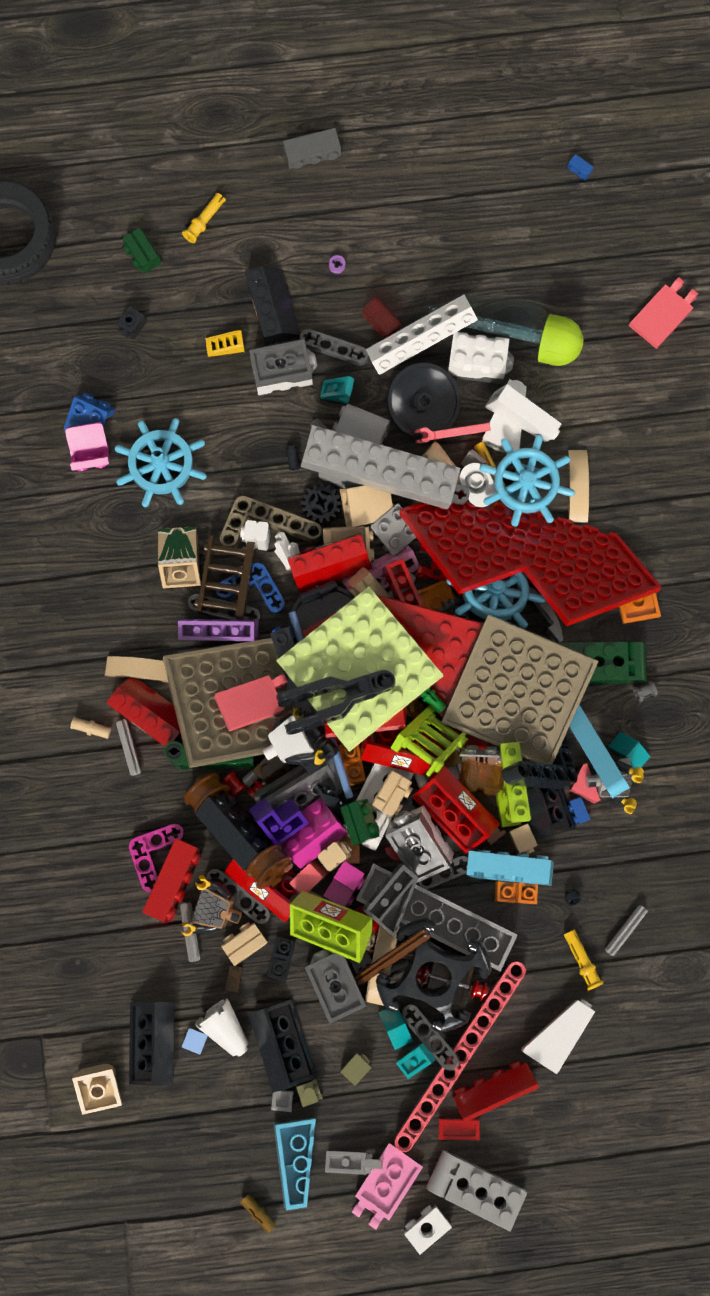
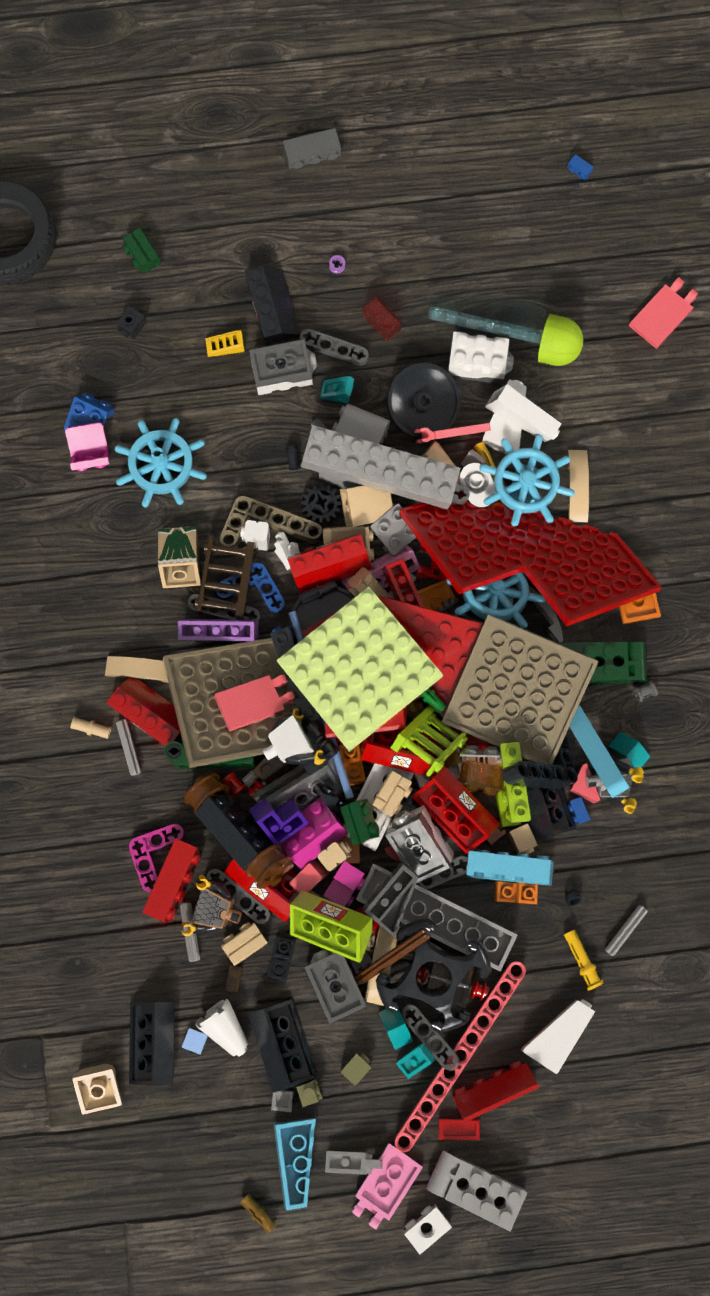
(199, 224): yellow pin -> none
(358, 690): black piece -> none
(421, 334): white brick -> none

